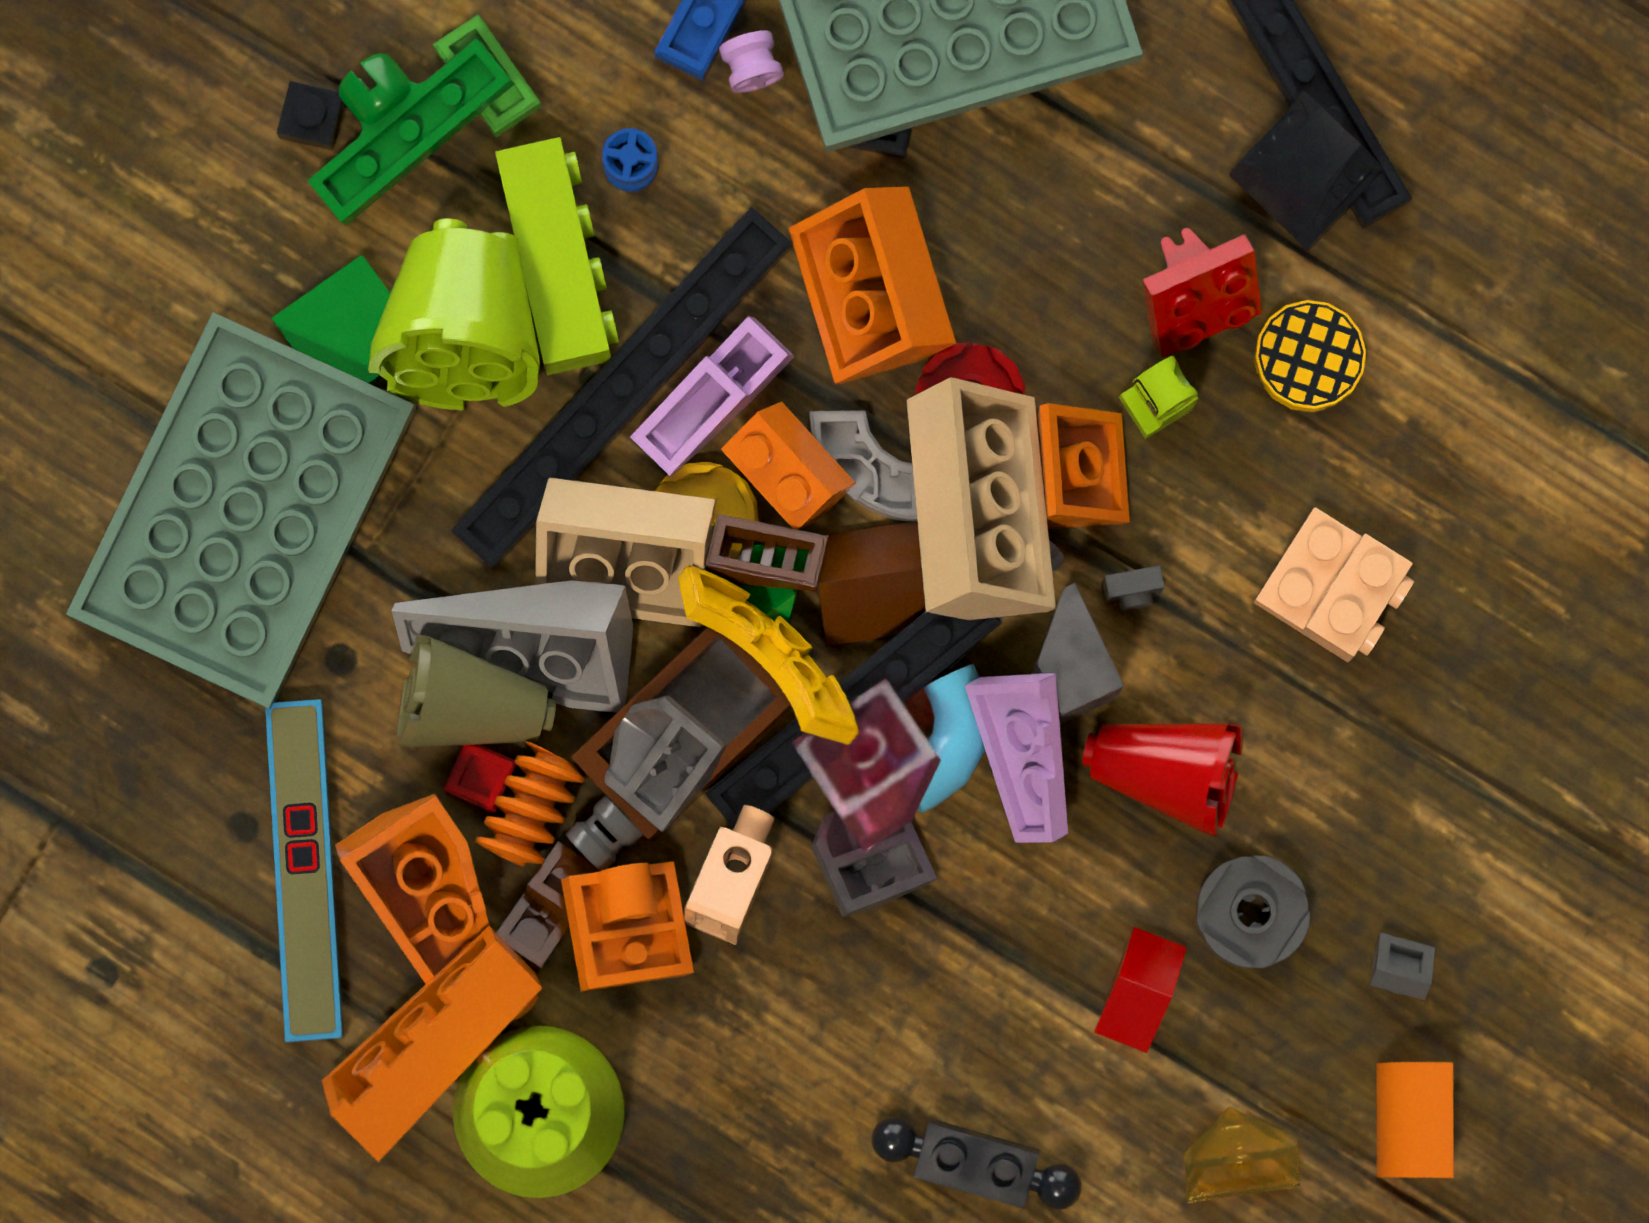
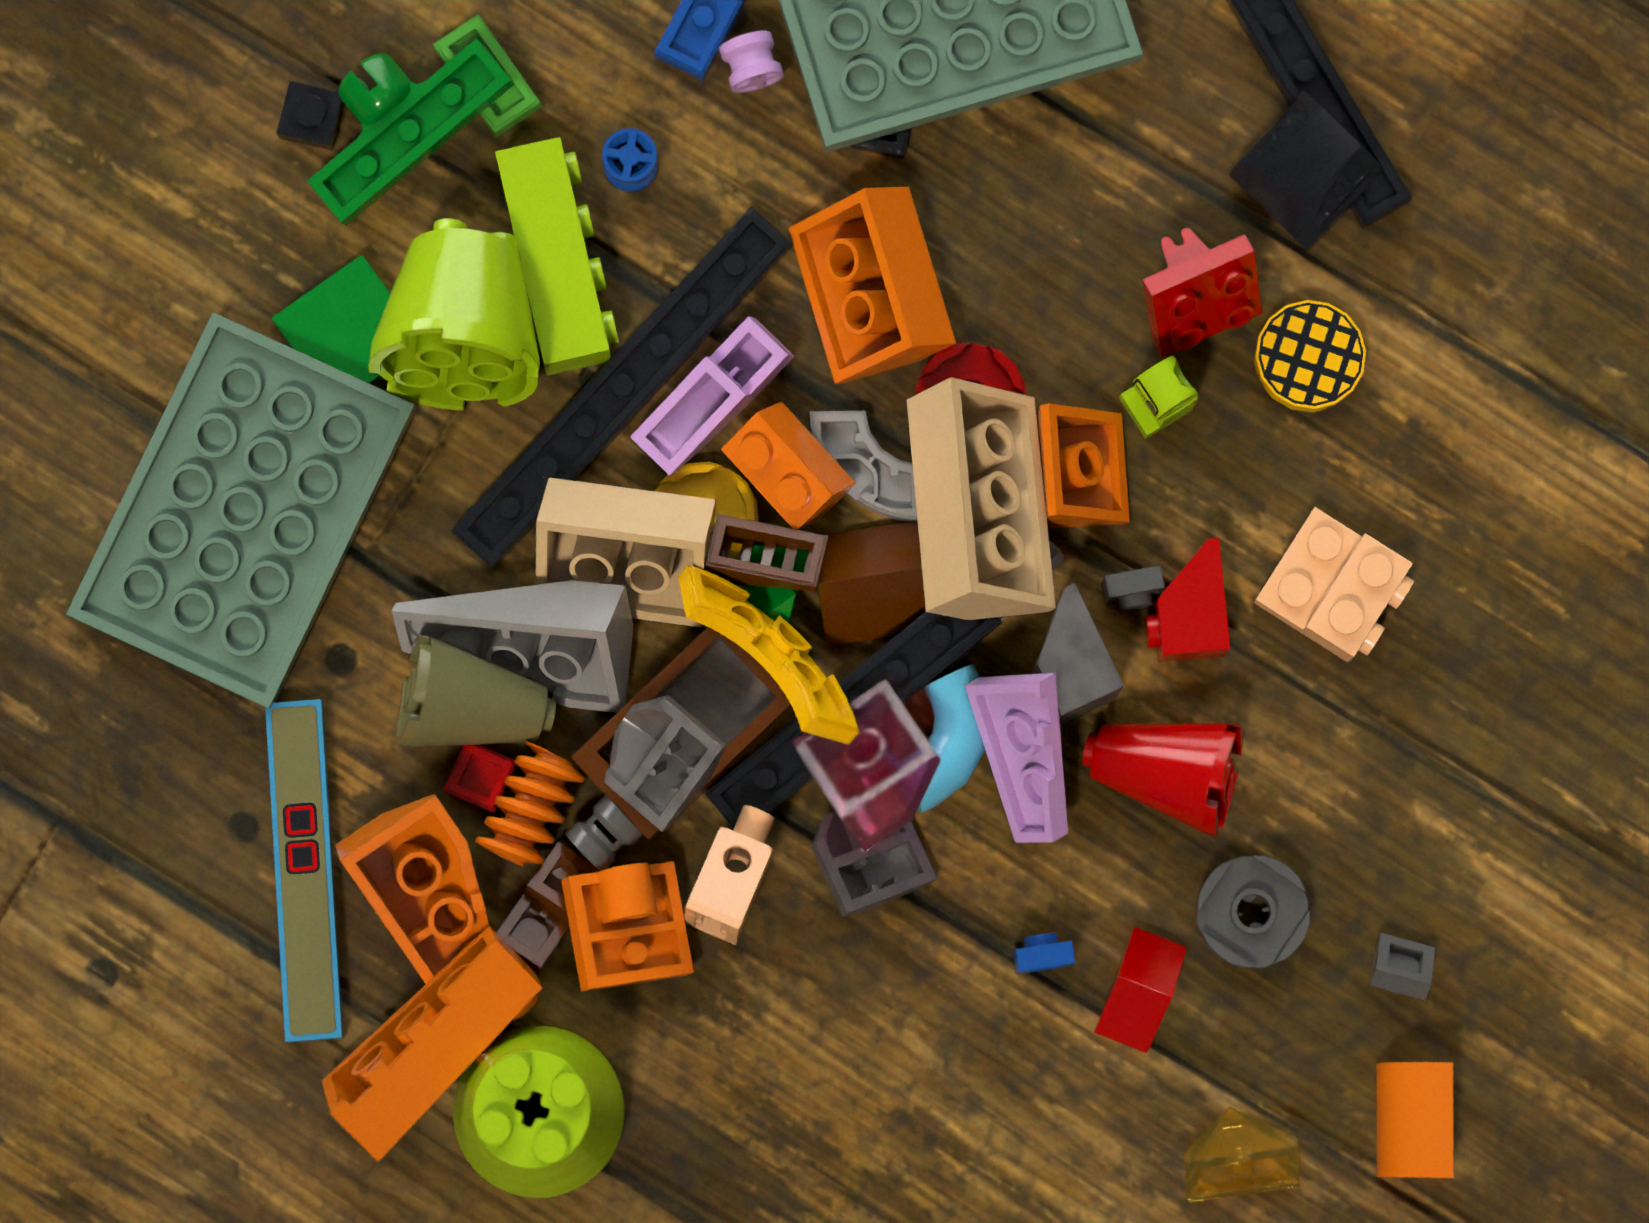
(976, 1163): black plate -> none
(1043, 953): none -> blue plate
(1192, 611): none -> red slope

